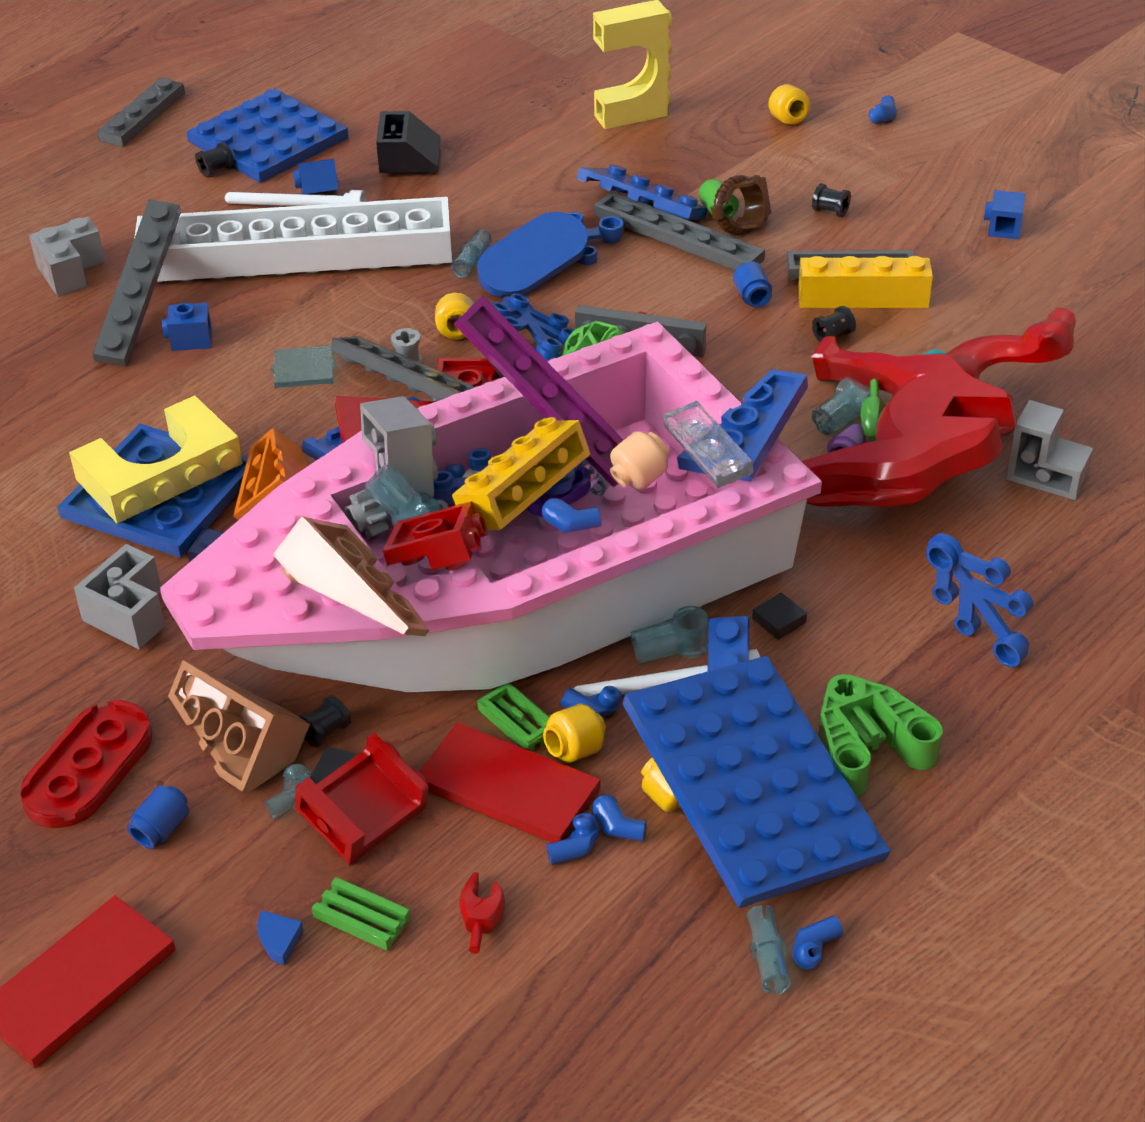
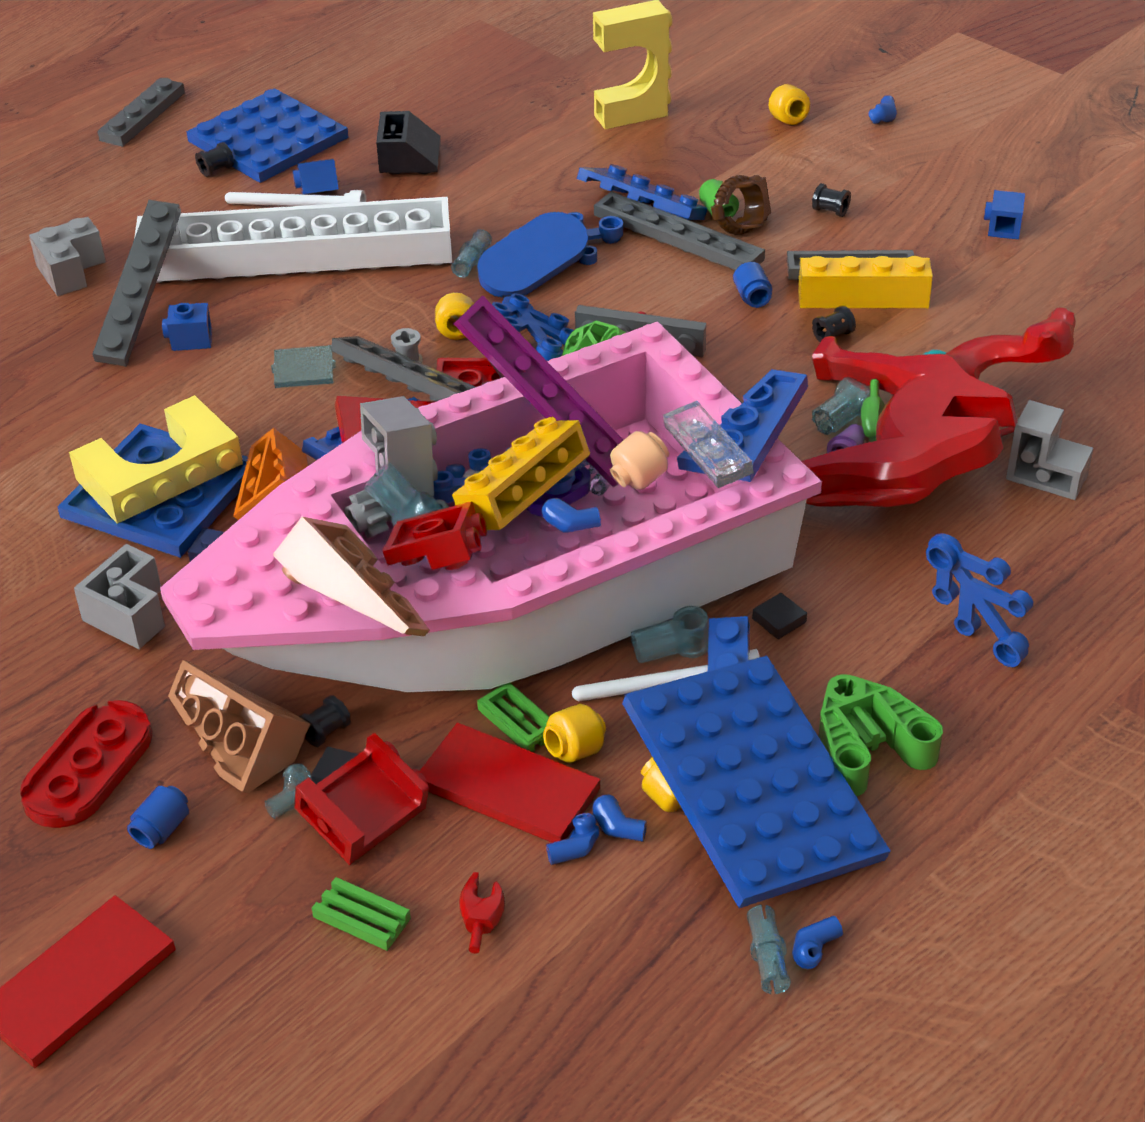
(278, 935): blue tile -> none
(602, 703): blue arm -> none

